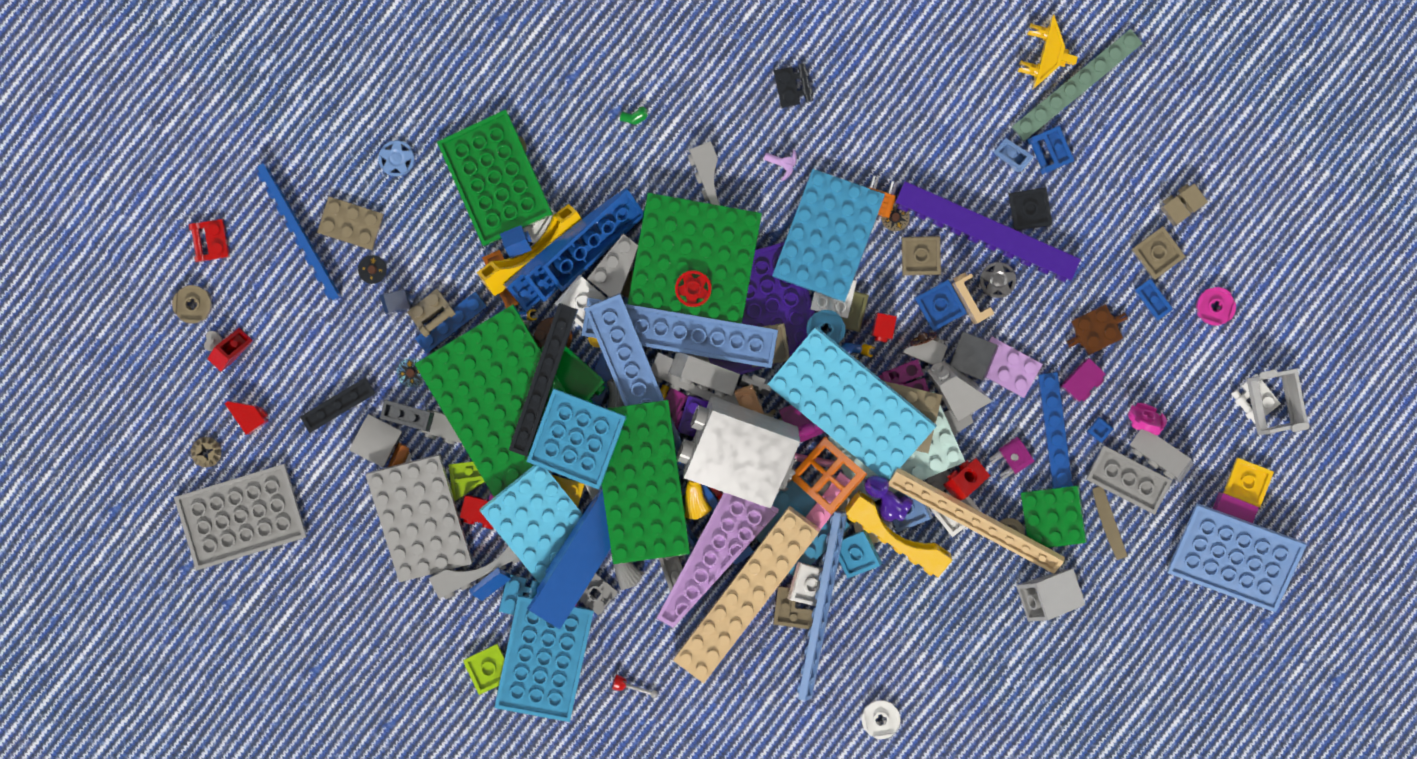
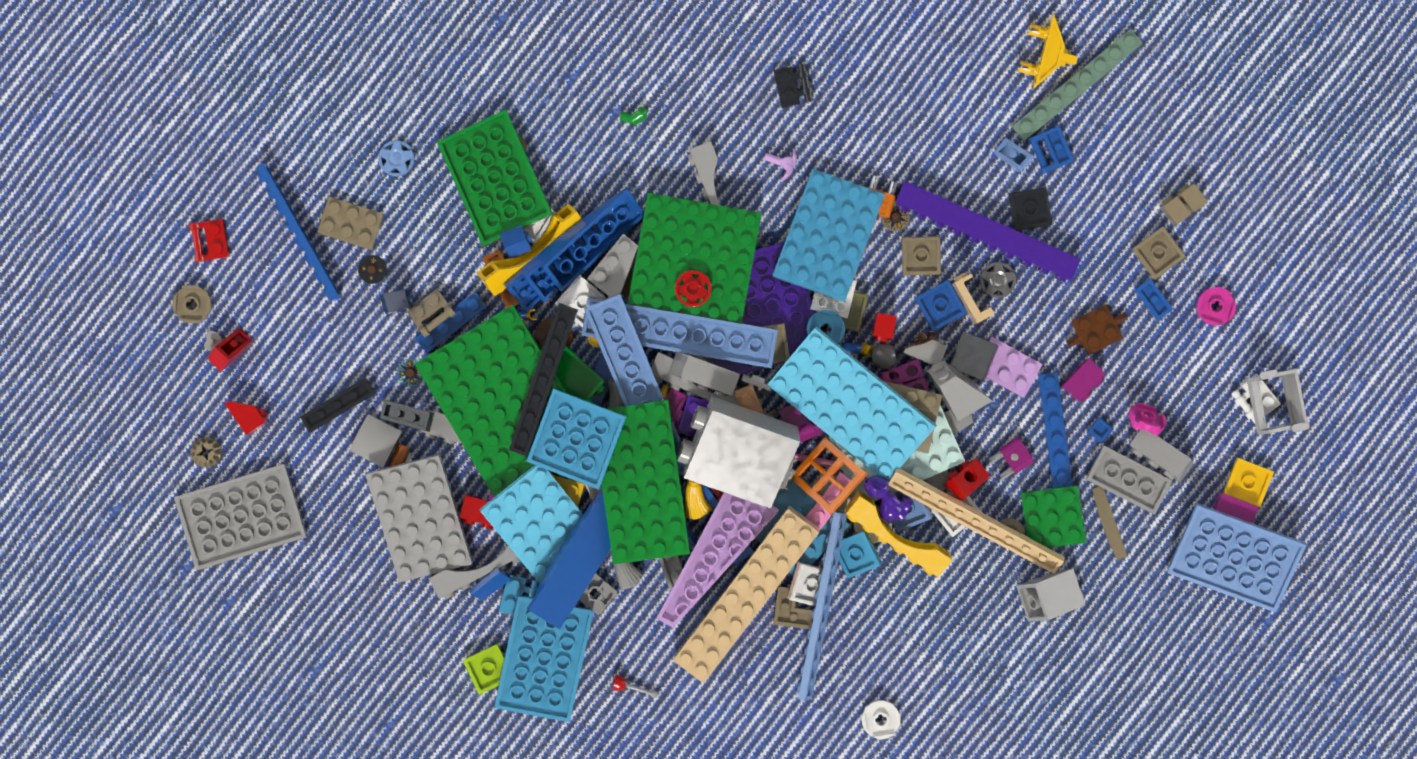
(464, 478): lime wing -> none
(884, 356): none -> dark grey piece

